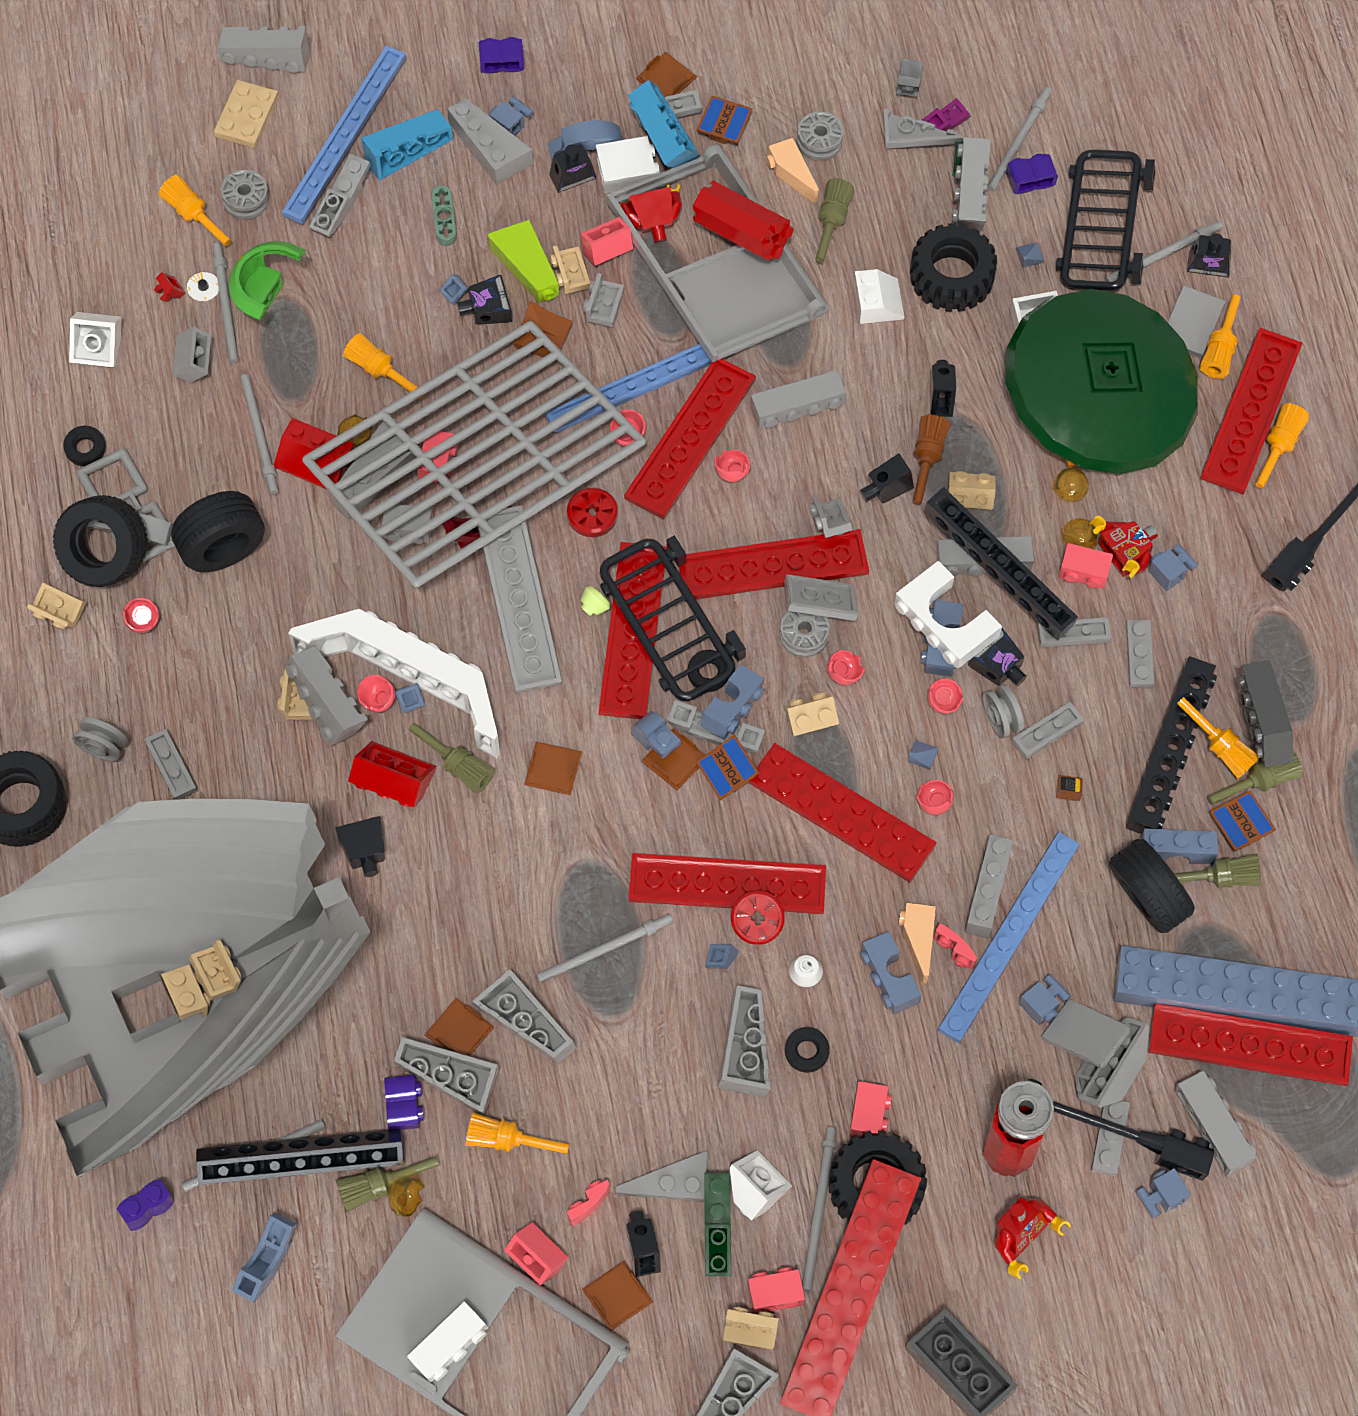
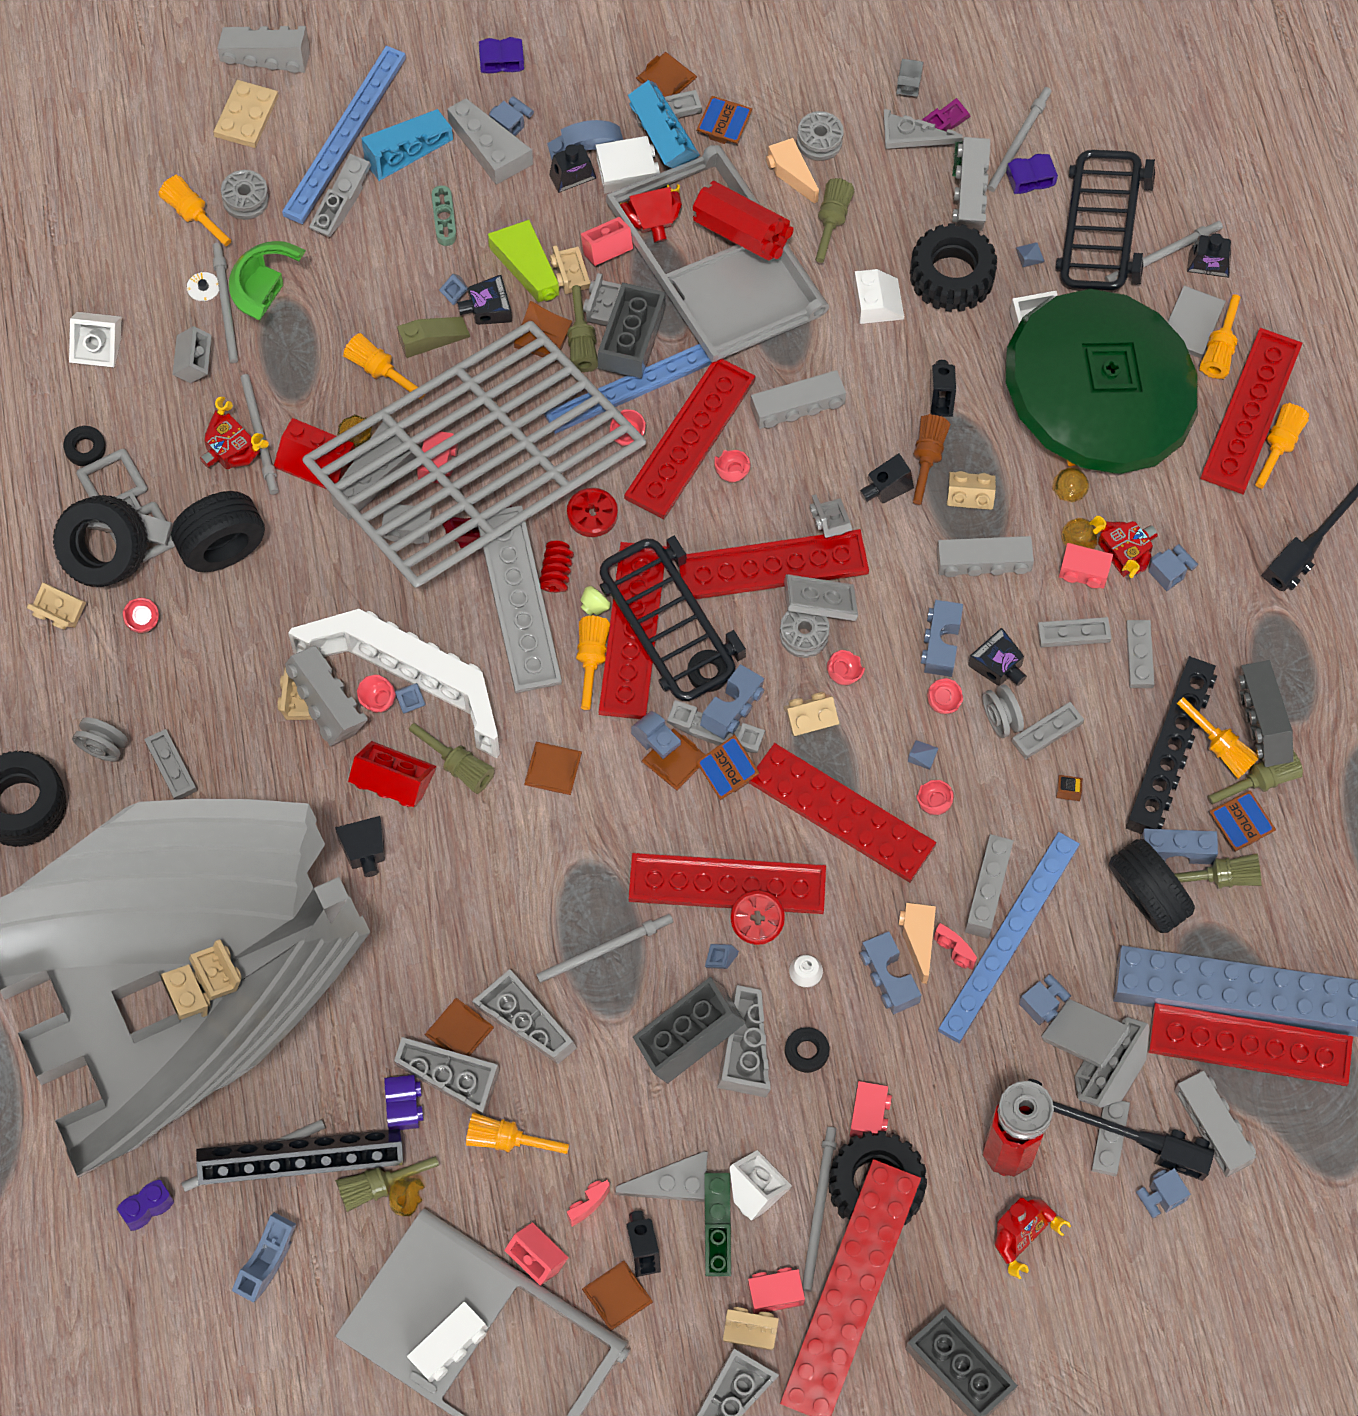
(170, 287): red tile -> none
(229, 441): none -> red torso
(430, 334): none -> olive slope
(556, 567): none -> red piece
(581, 337): none -> olive piece
(591, 651): none -> light orange piece
(631, 330): none -> dark grey brick
(688, 1030): none -> dark grey brick
(955, 644): white arch -> none
(1000, 563): black brick -> none

